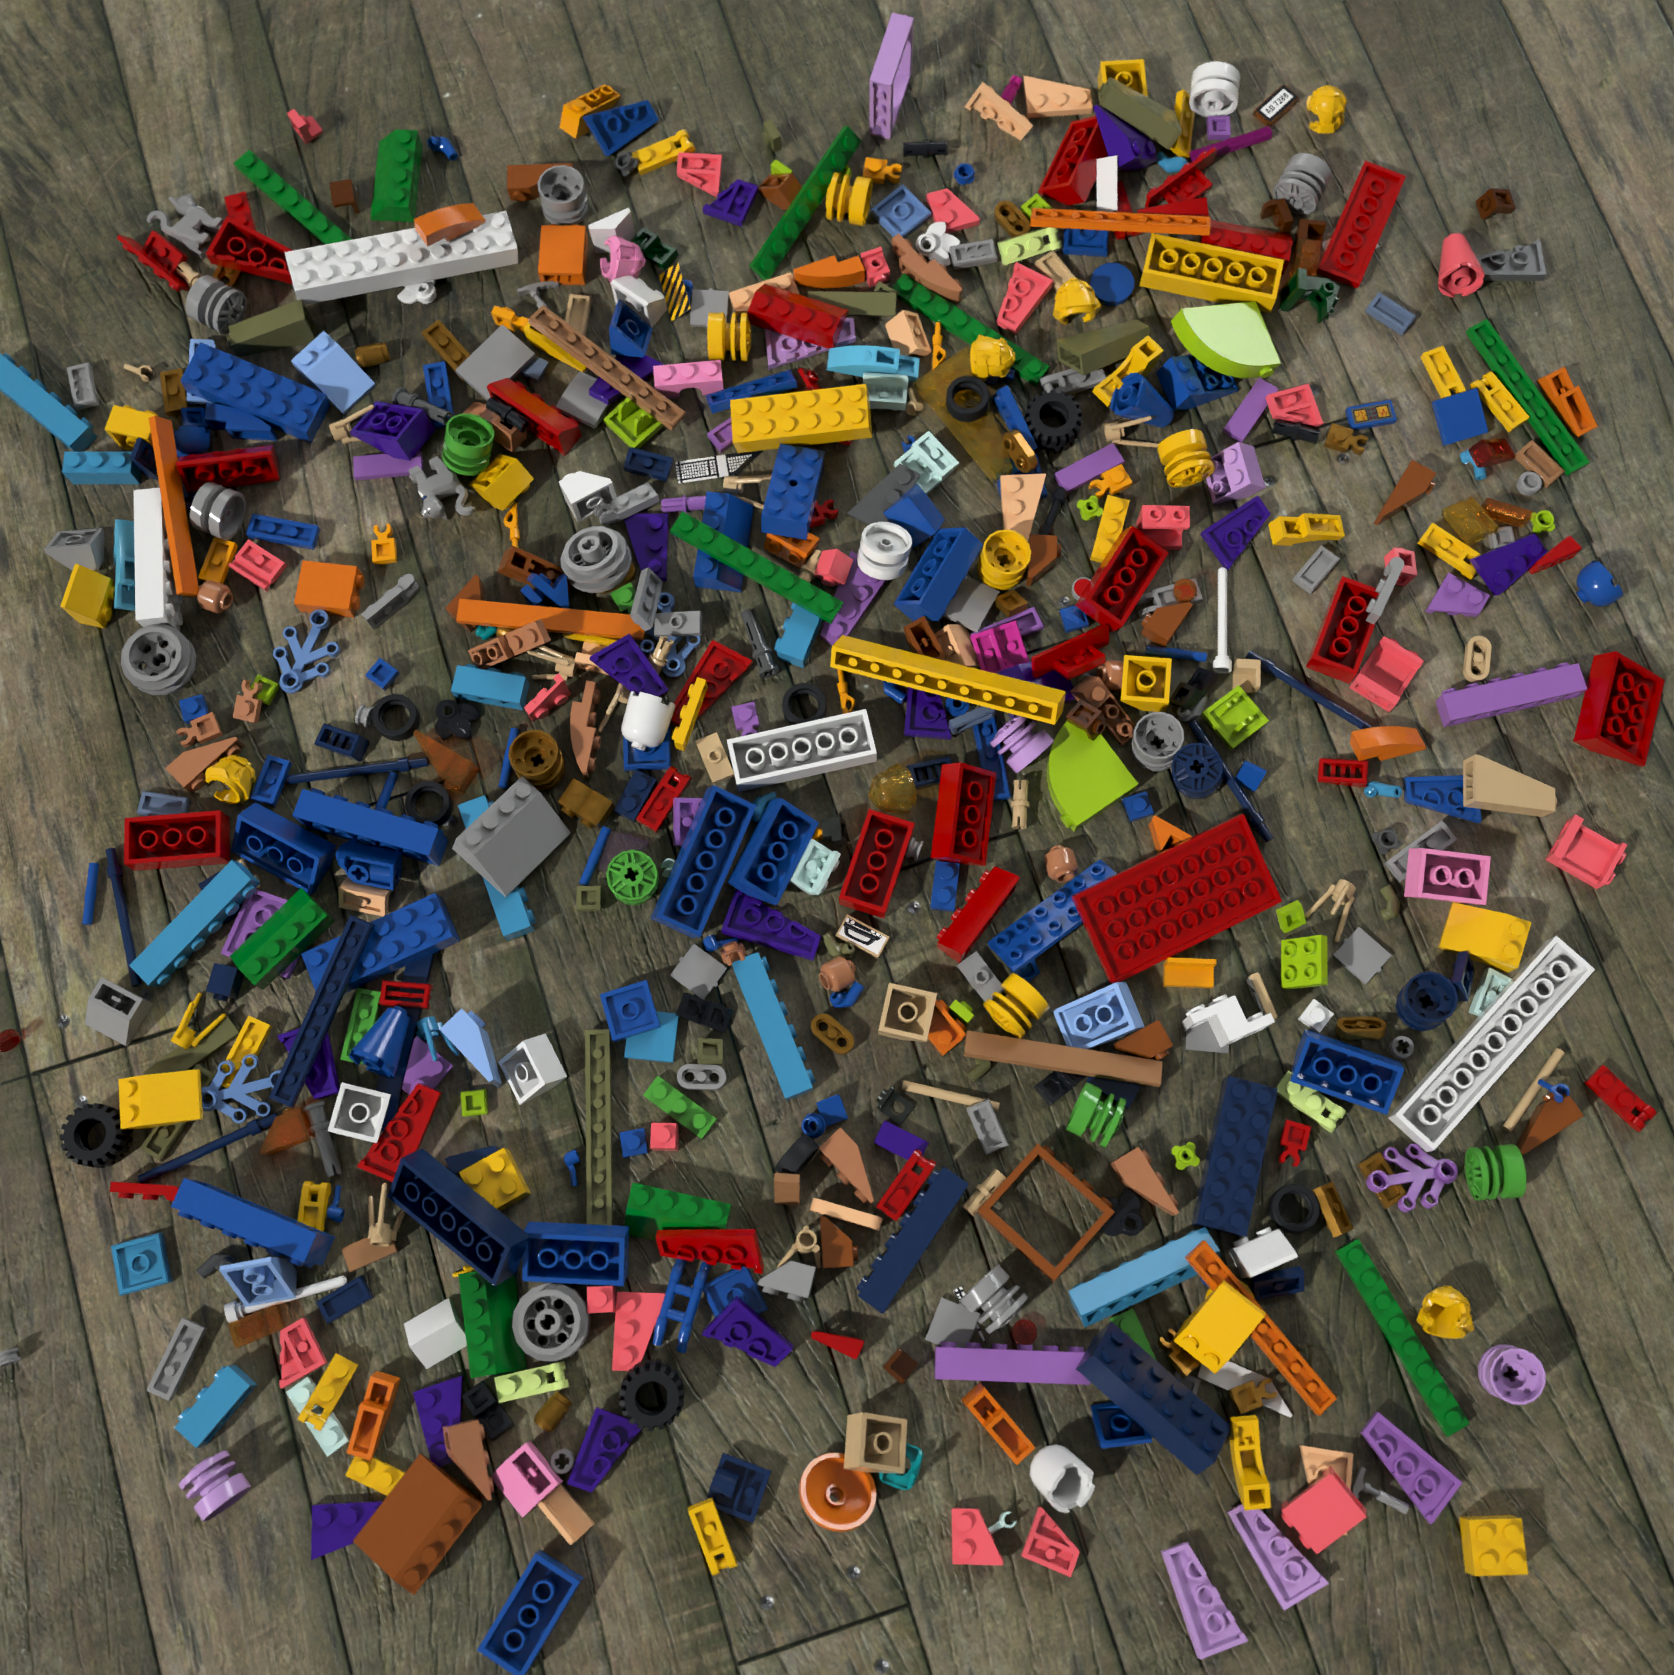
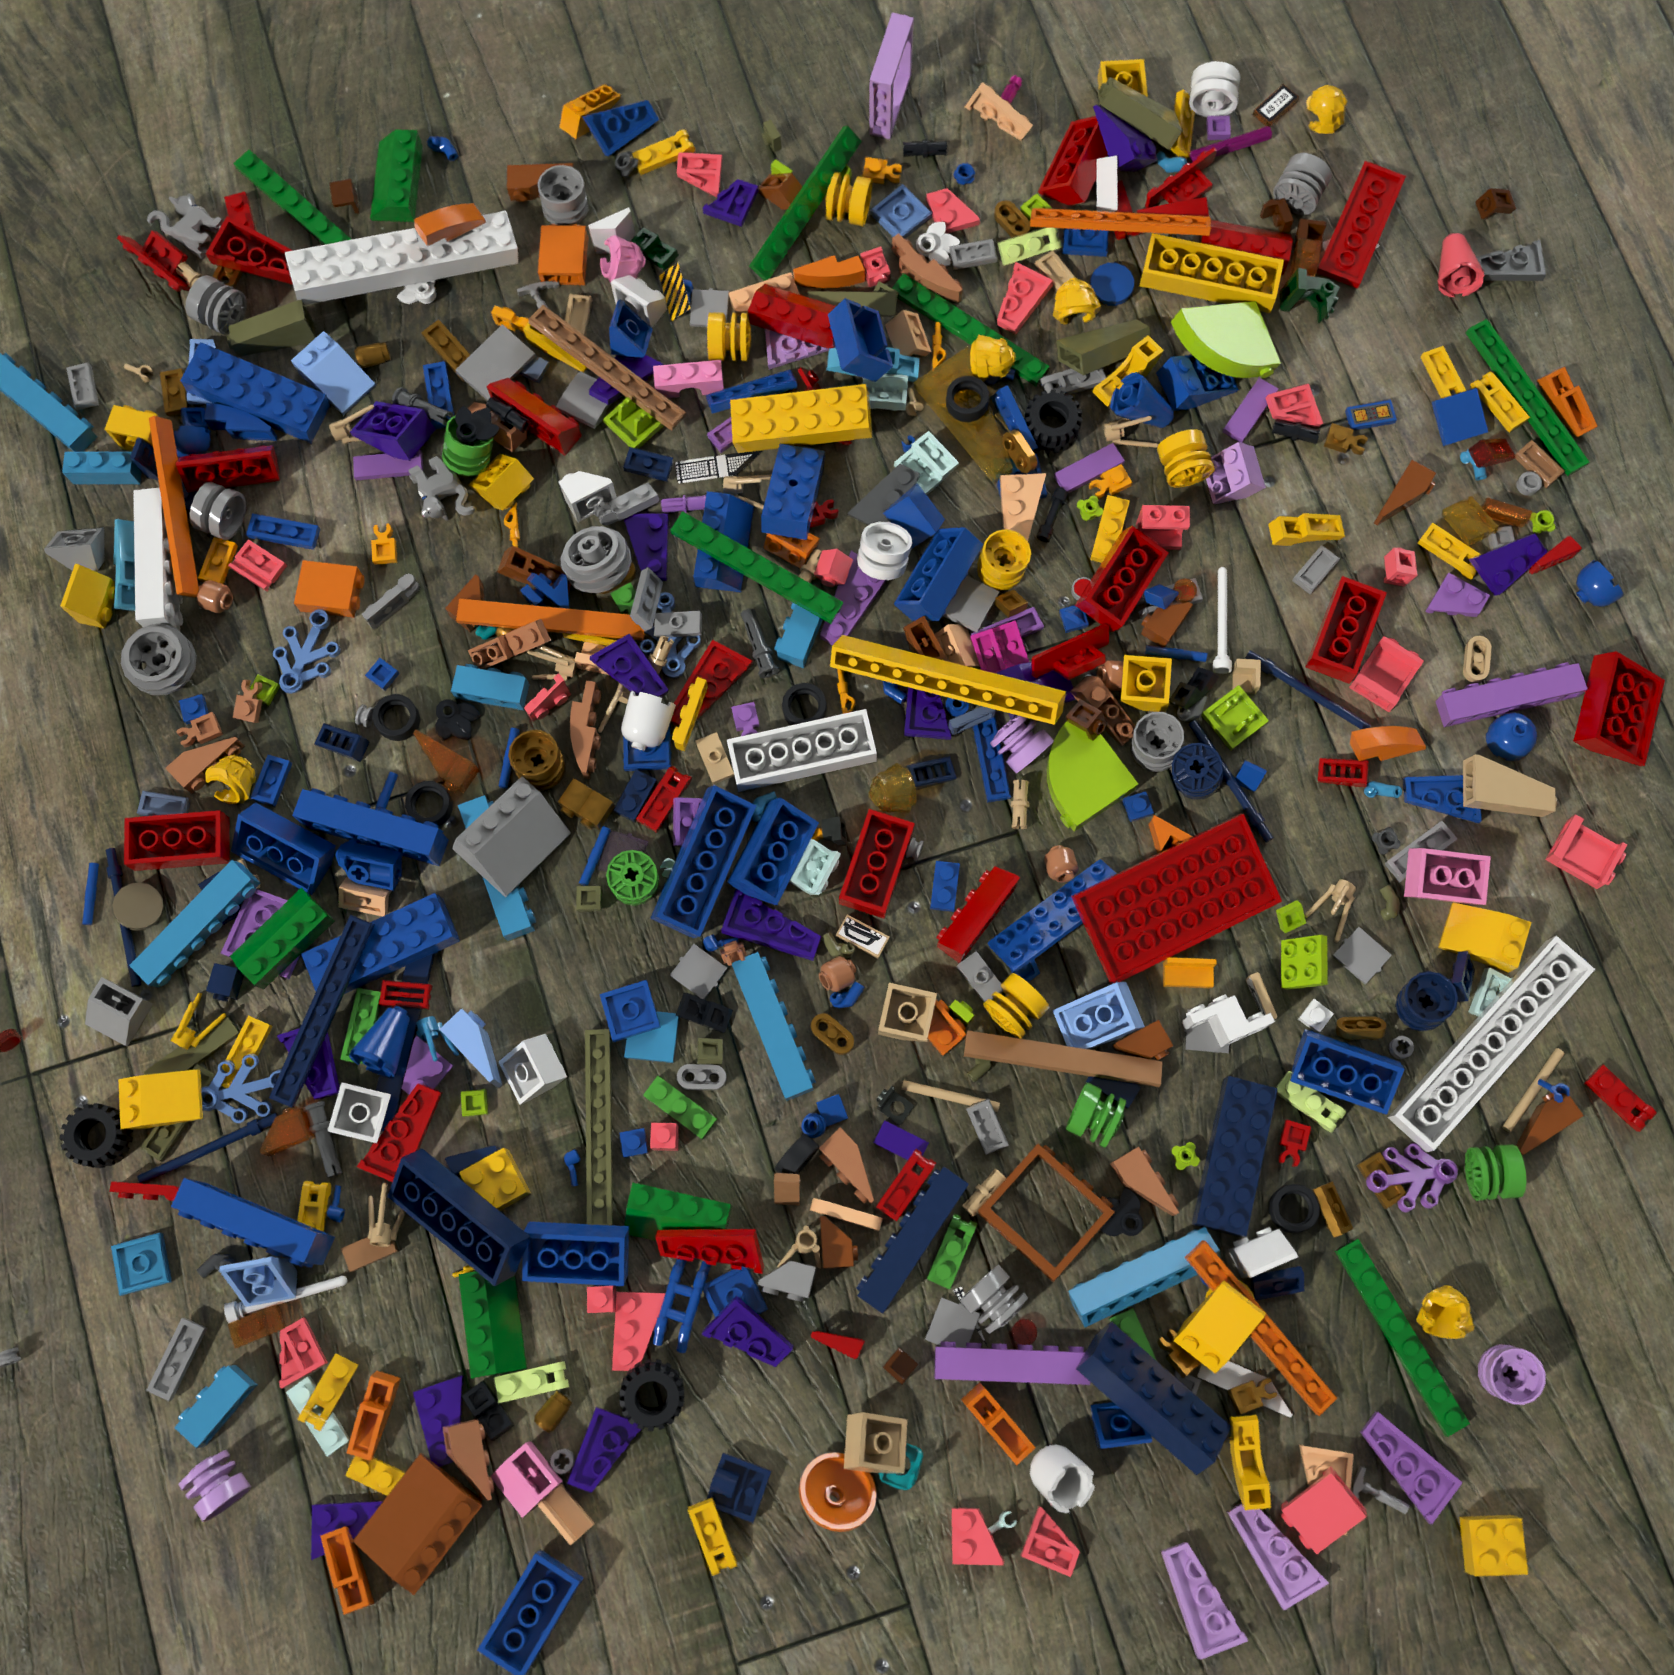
(138, 906): none -> dark tan tile
(306, 127): coral bracket -> none
(344, 1299): dark blue tile -> none
(347, 1570): none -> orange slope
(403, 764): dark blue bar -> none
(436, 1333): white slope -> none
(477, 423): none -> black plate
(526, 1311): light grey wheel -> none
(859, 340): none -> blue piece
(951, 1252): none -> bright green plate
(963, 814): red slope -> none
(1043, 556): dark orange slope -> none
(1054, 99): light nougat wing -> none
(1057, 1085): black slope -> none
(1160, 596): none -> blue slope
(1233, 532): dark purple wing -> none
(1384, 589): light grey plate -> none
(1390, 313): sand blue tile -> none
(1511, 736): none -> blue cylinder

